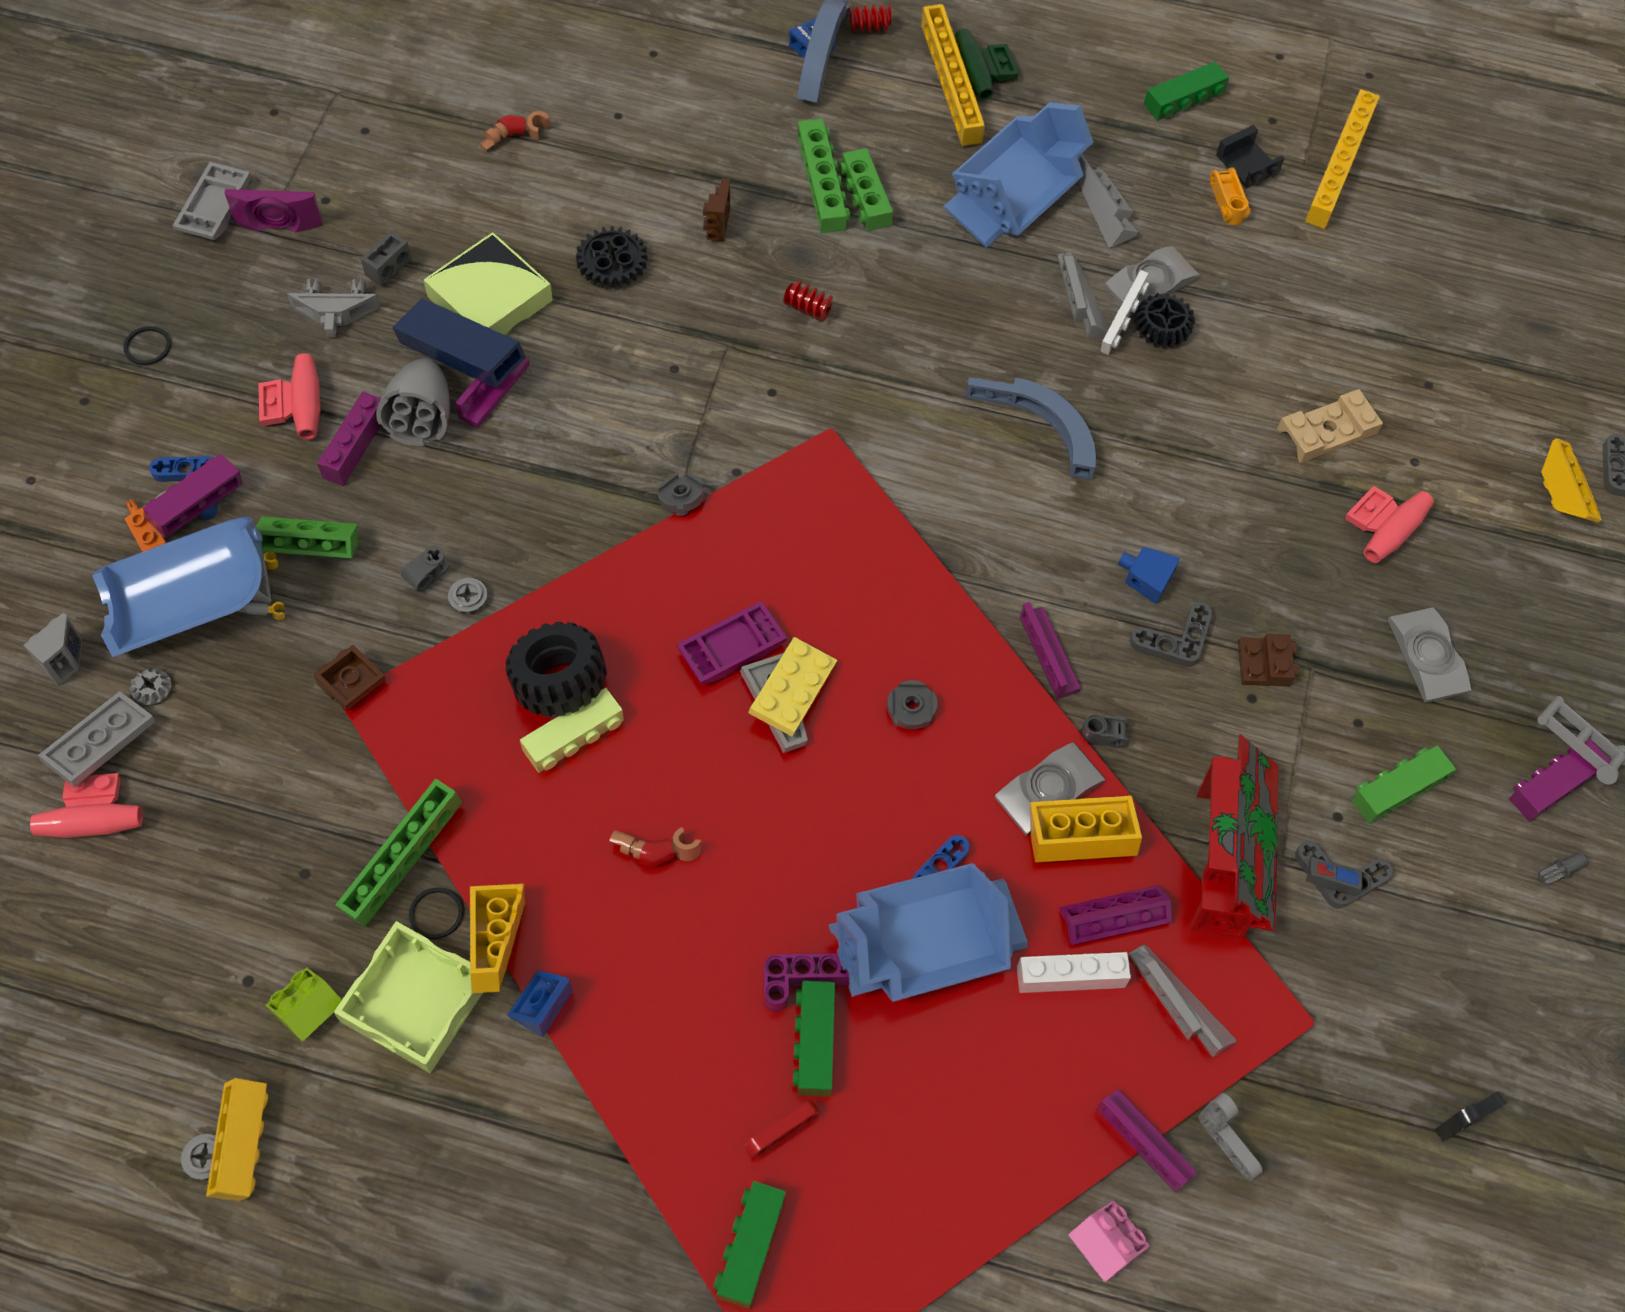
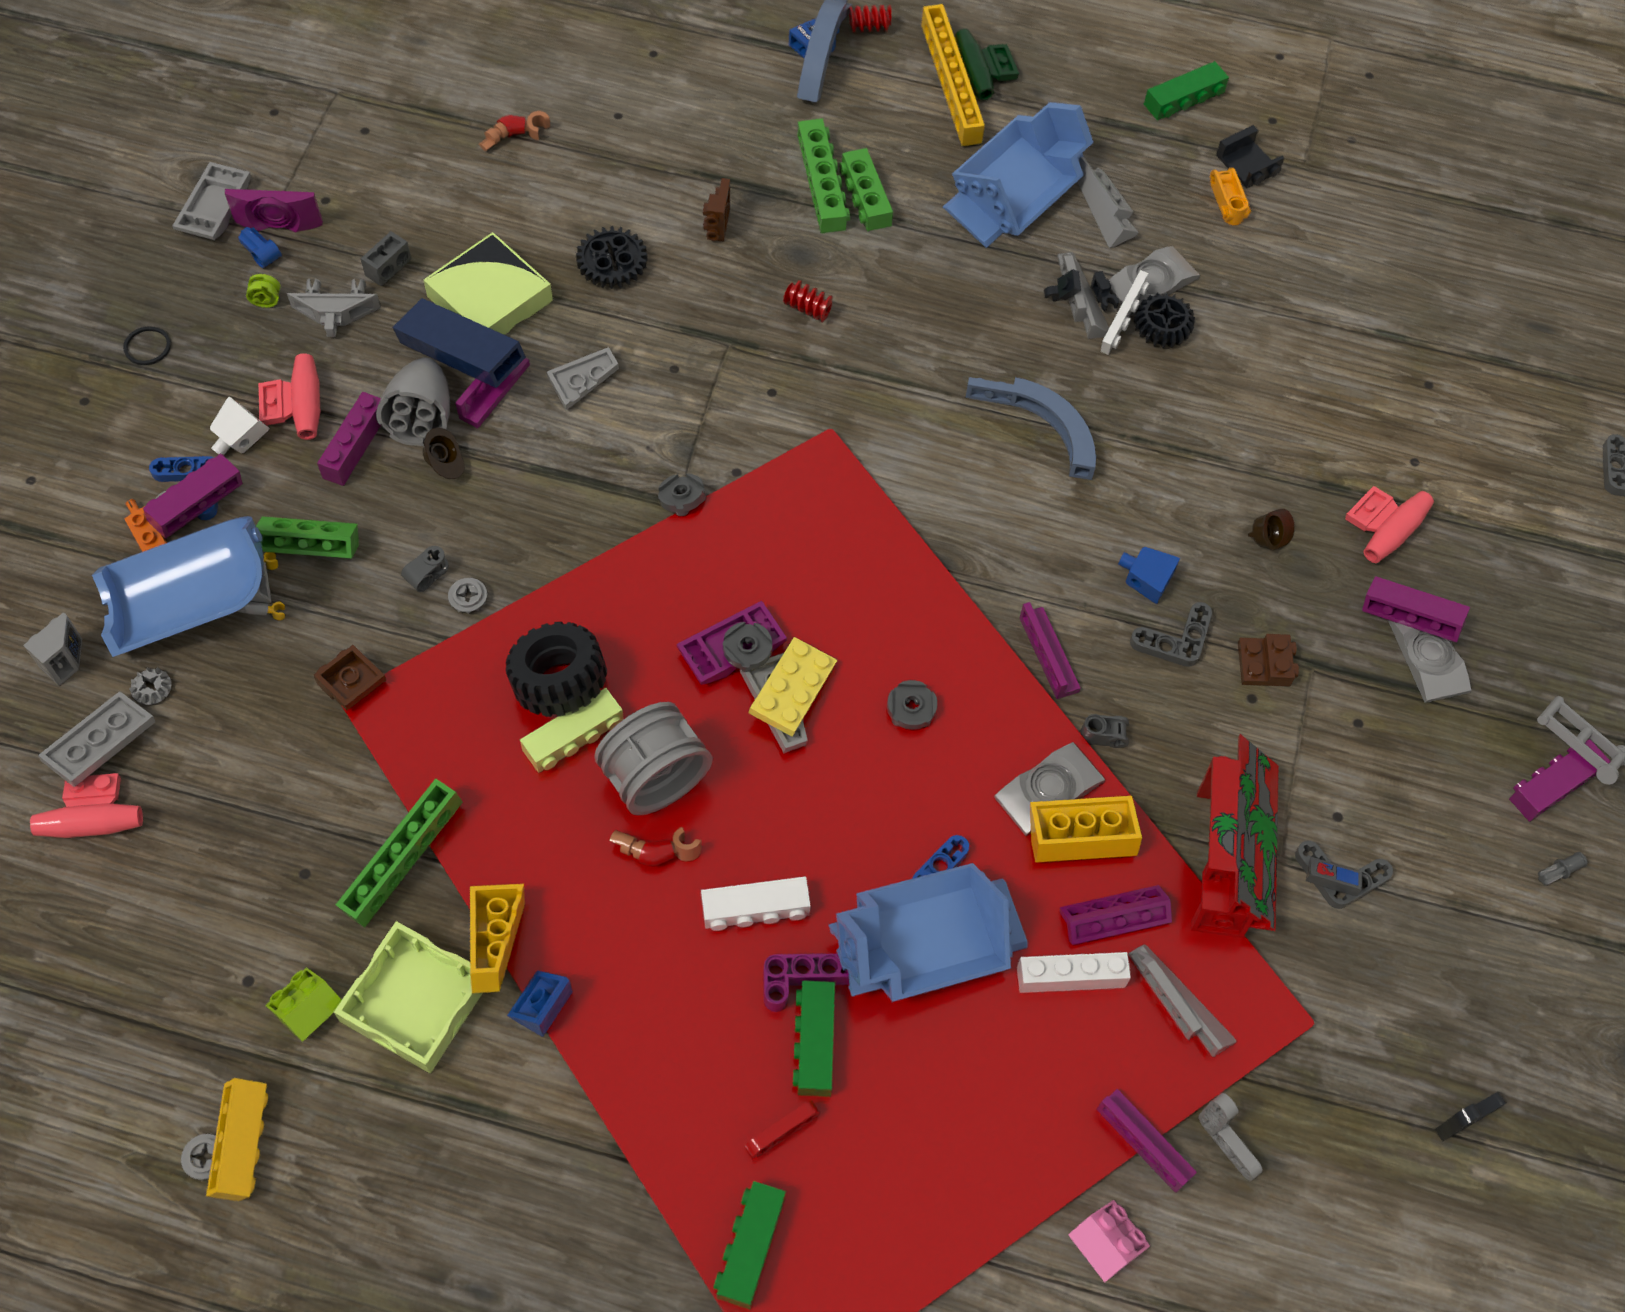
(236, 428): none -> white torso
(262, 251): none -> blue piece
(263, 290): none -> lime wheel
(423, 894): black piece -> none
(443, 453): none -> dark brown piece
(582, 376): none -> light grey wing
(653, 758): none -> light grey wheel
(742, 658): none -> dark grey plate
(755, 903): none -> white brick
(1067, 286): none -> black plate
(1101, 289): none -> black plate
(1273, 529): none -> dark brown piece
(1342, 159): yellow brick -> none
(1349, 417): tan piece -> none
(1402, 784): bright green brick -> none
(1415, 609): none -> magenta brick
(1568, 483): yellow wedge -> none

